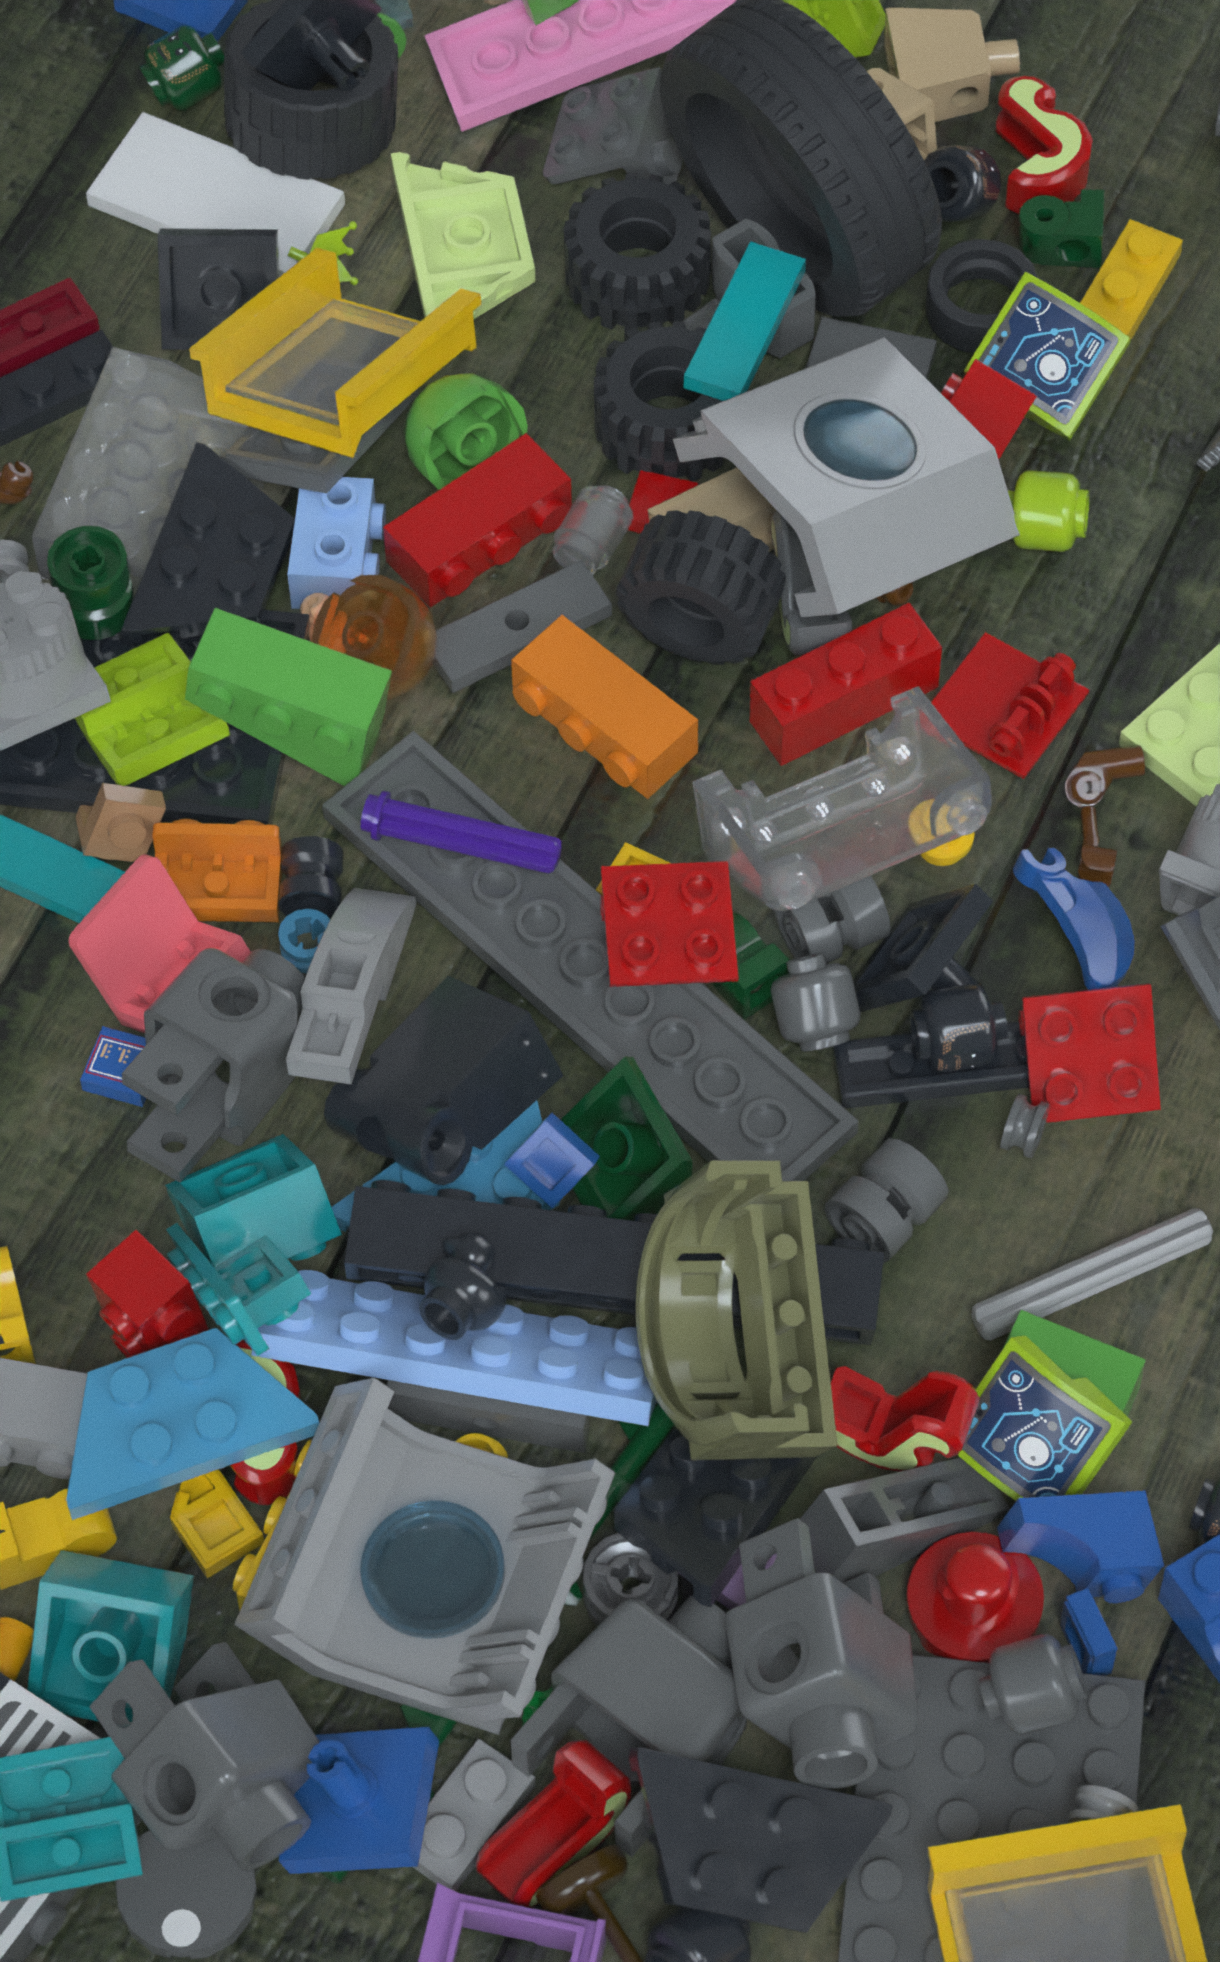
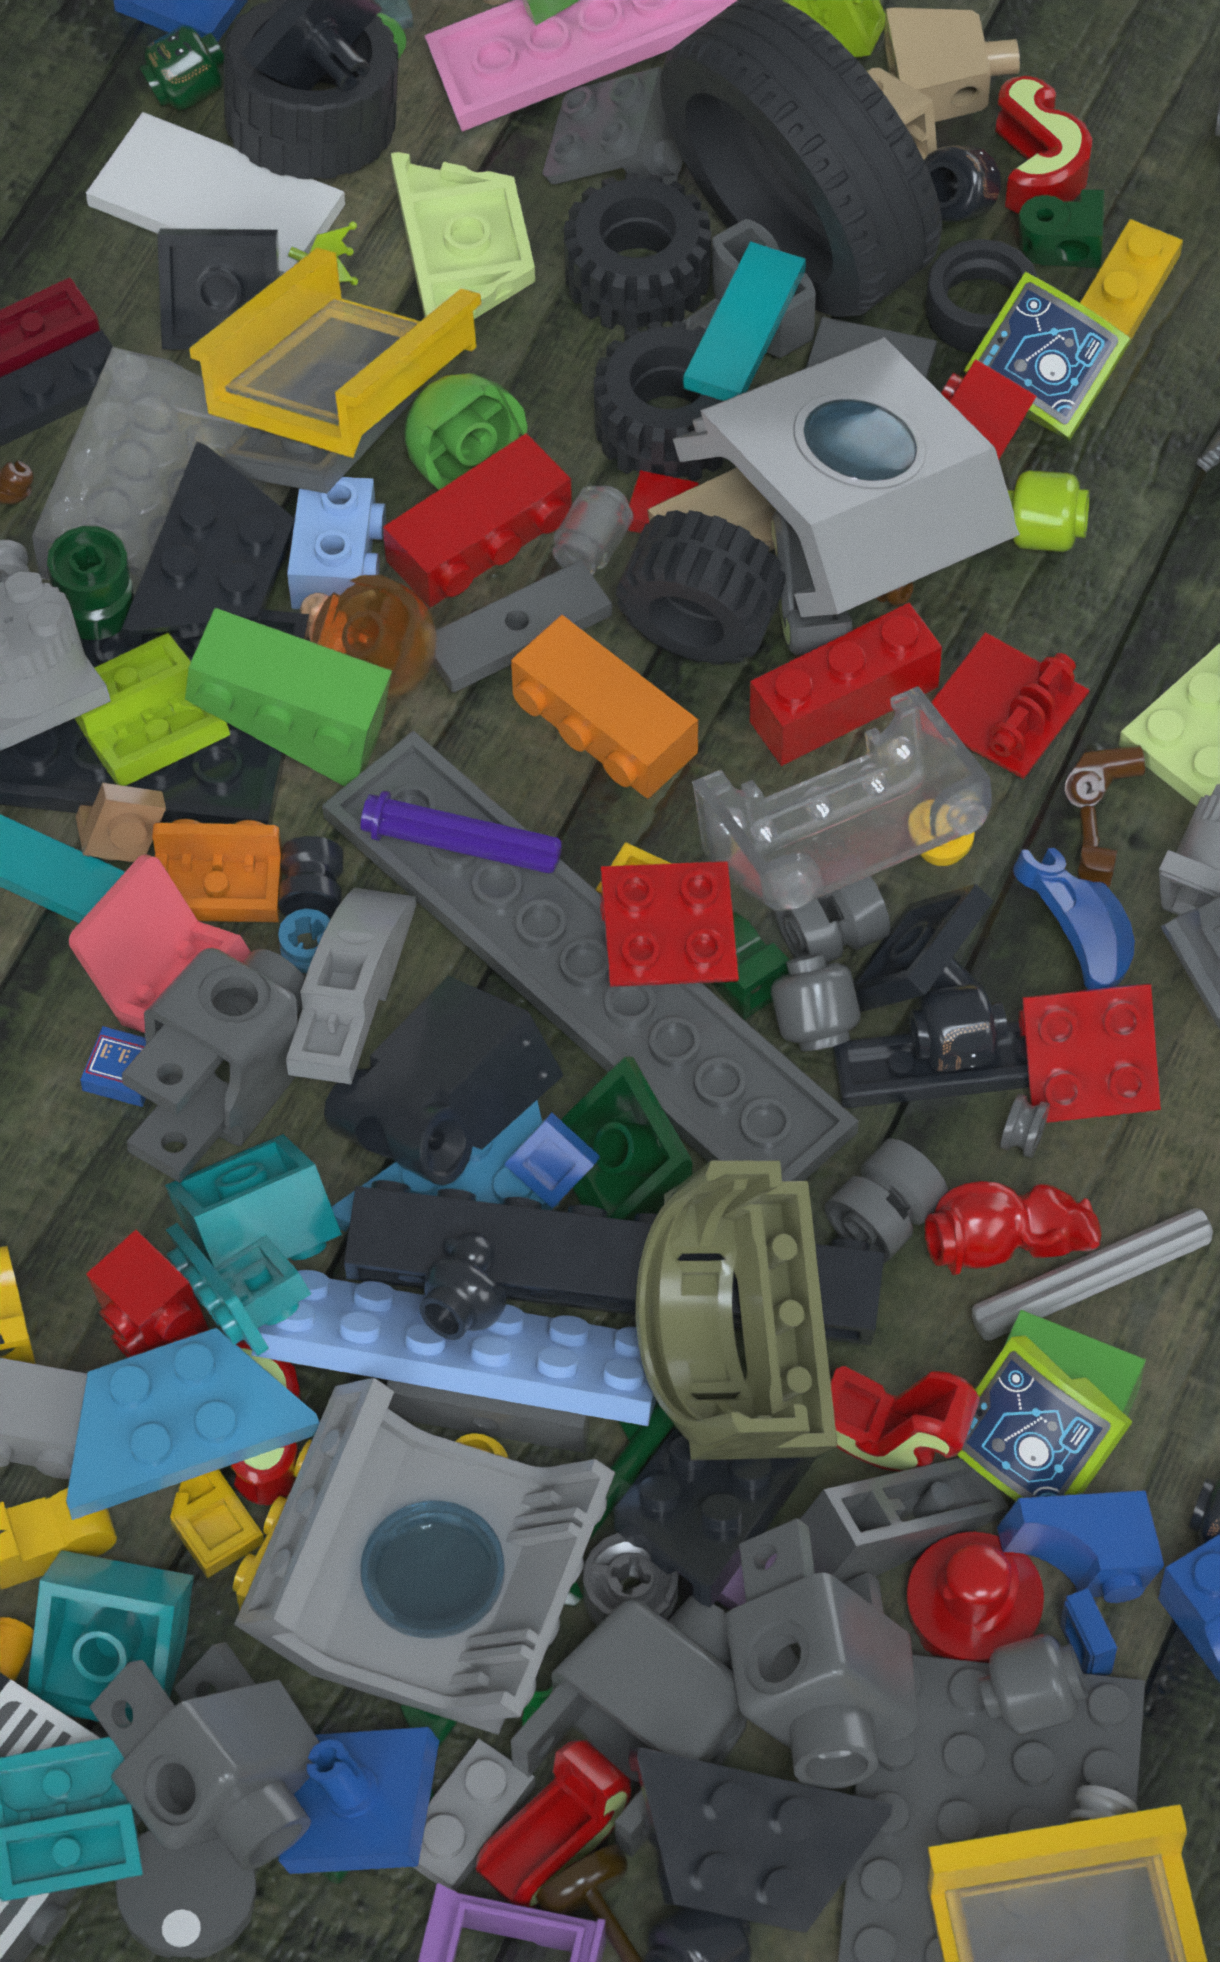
(987, 1221): none -> red animal

